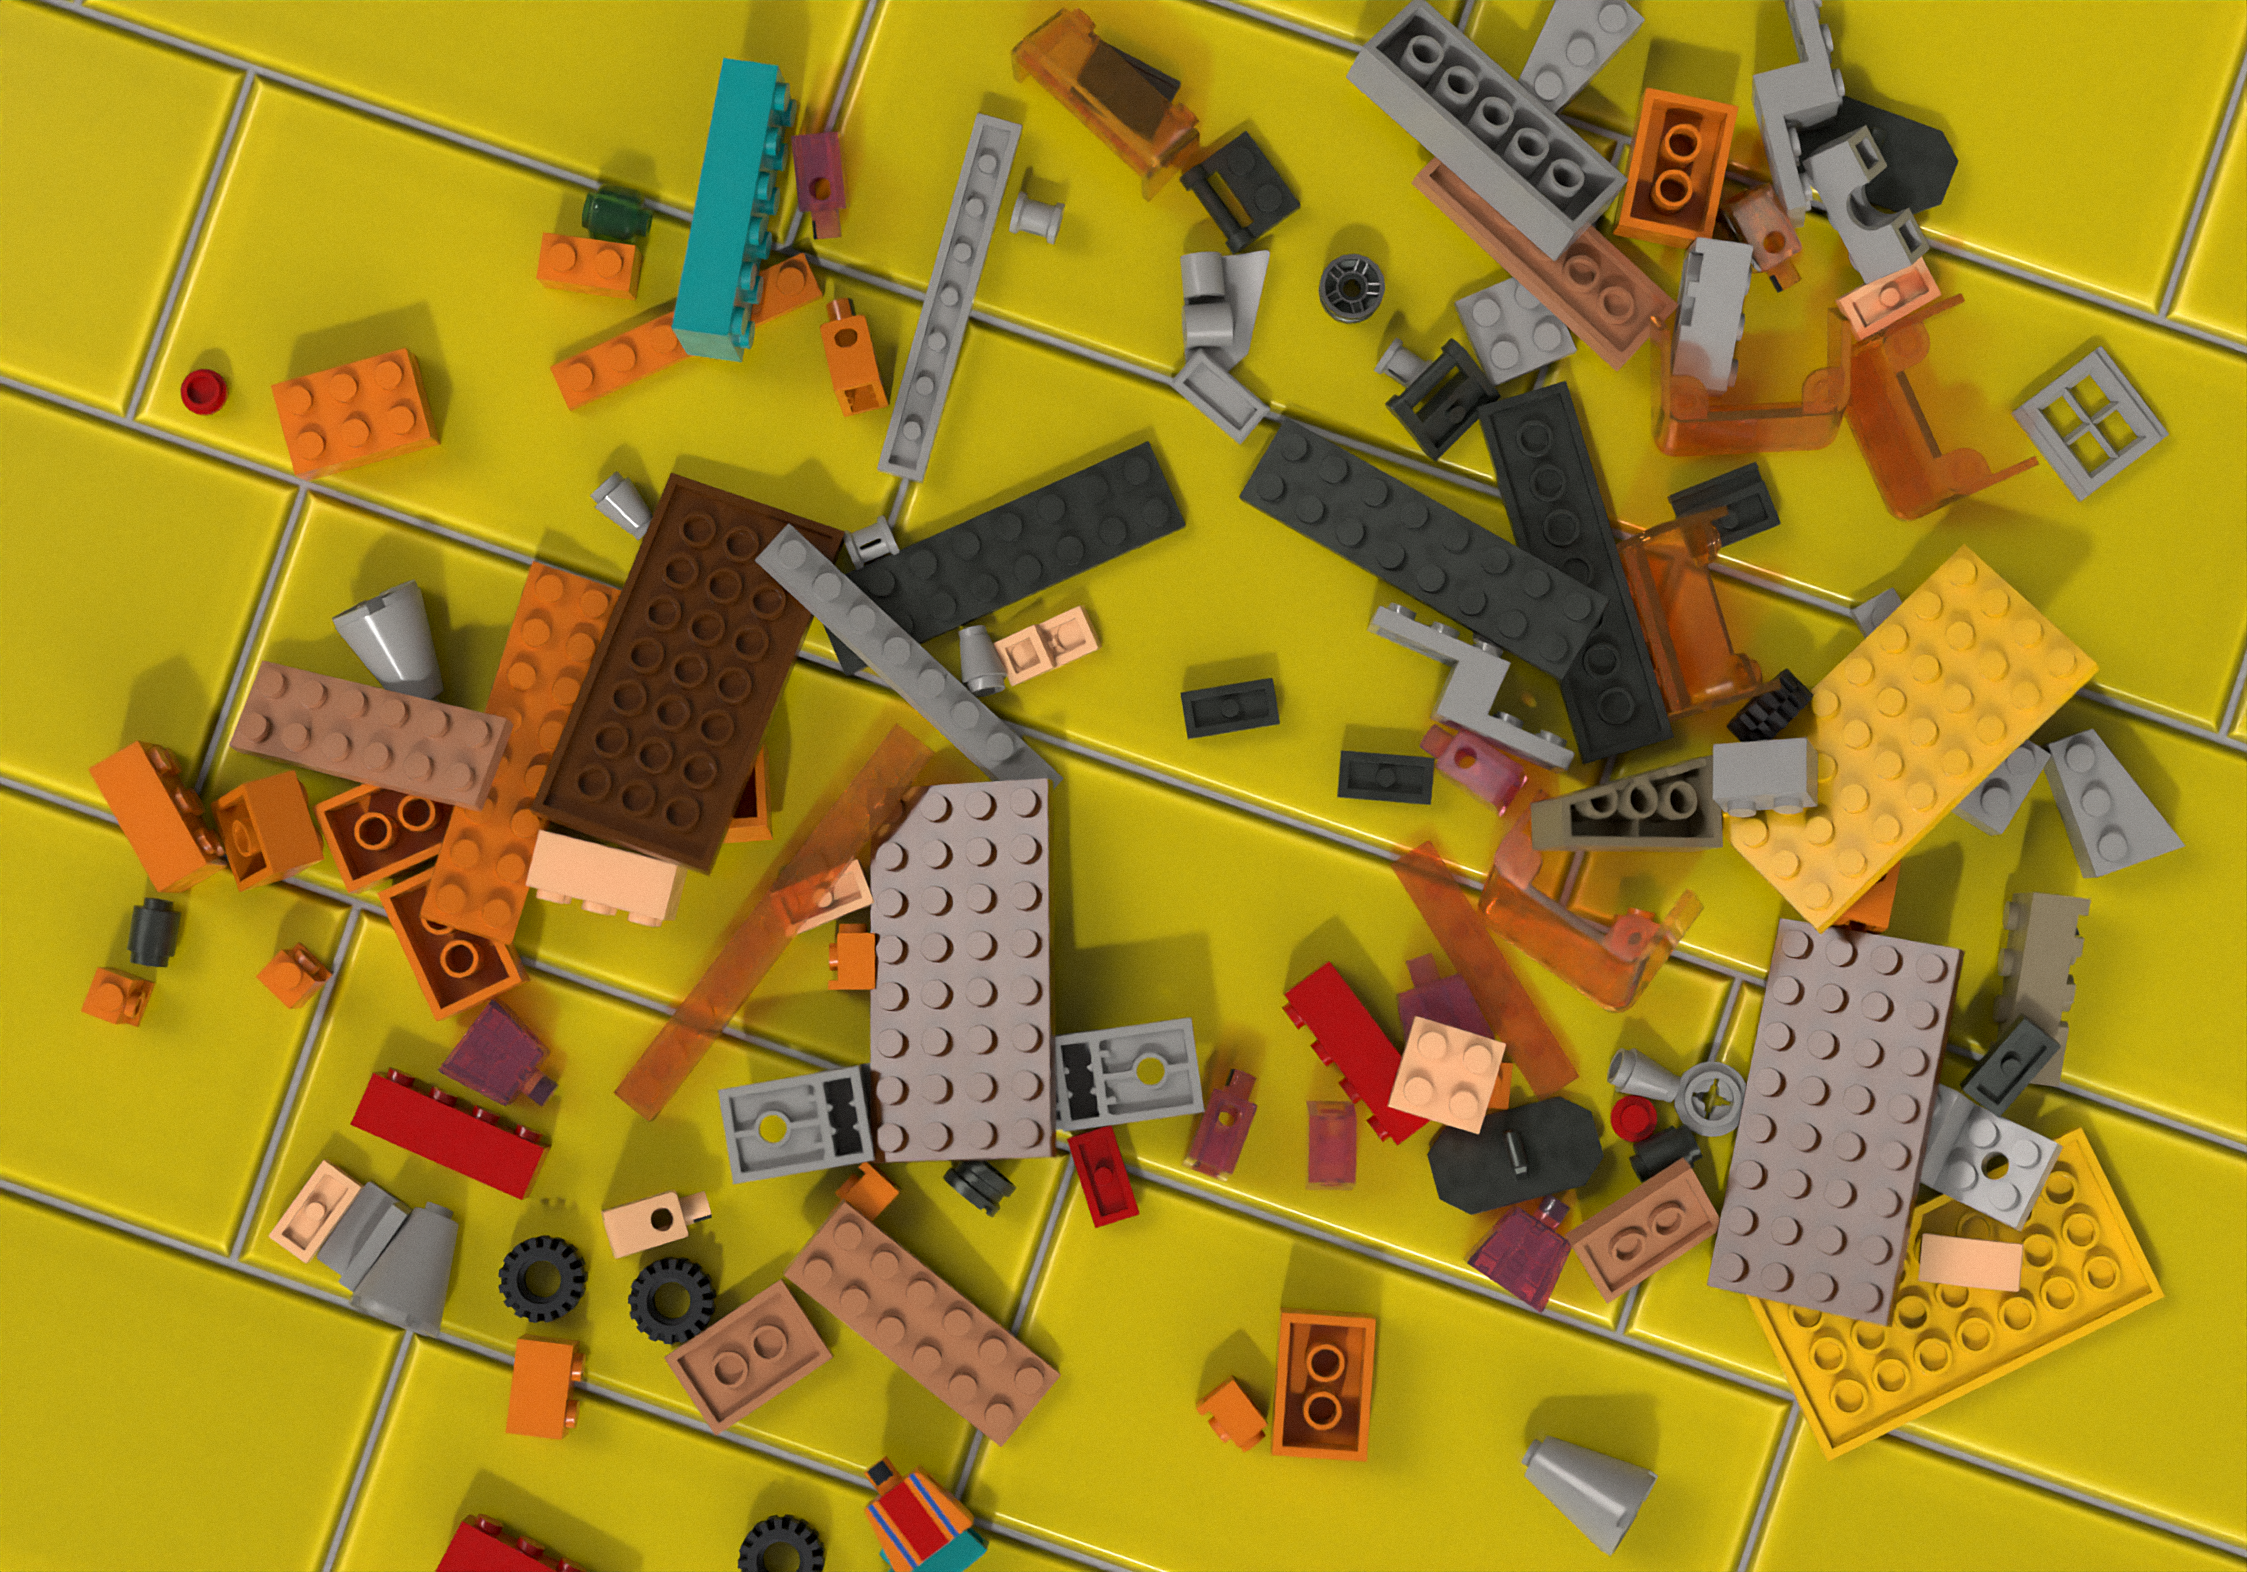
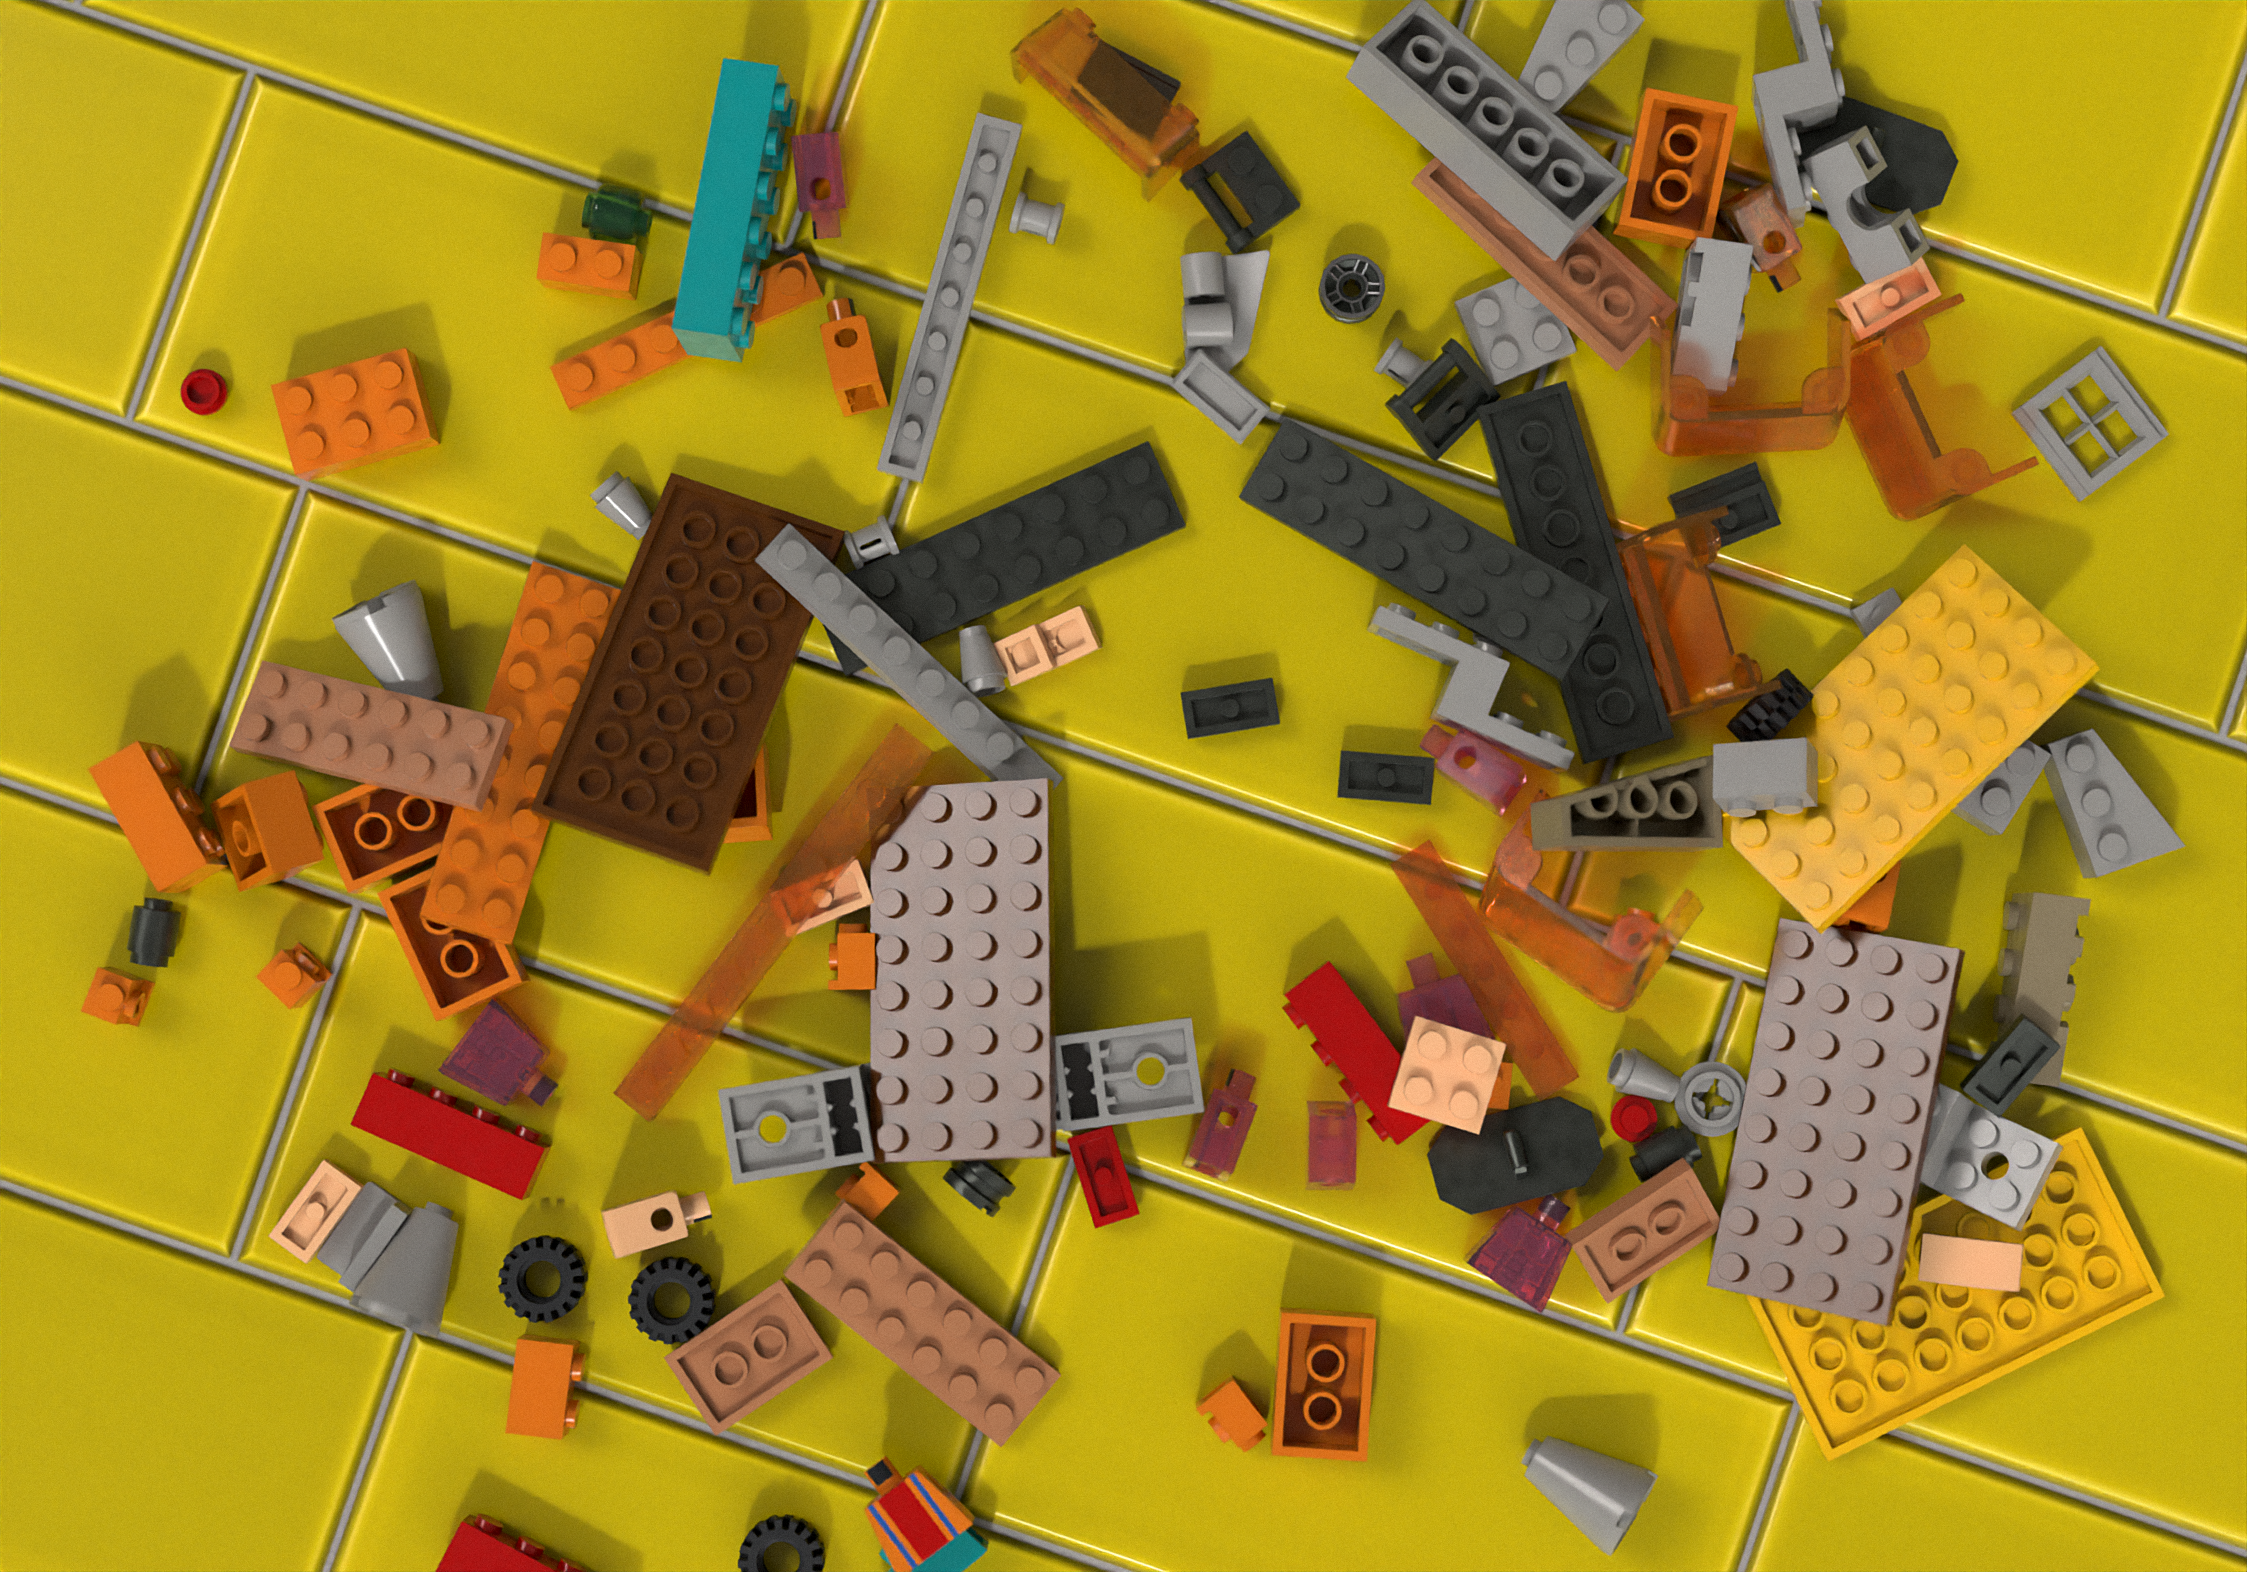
(605, 878): light nougat brick -> none

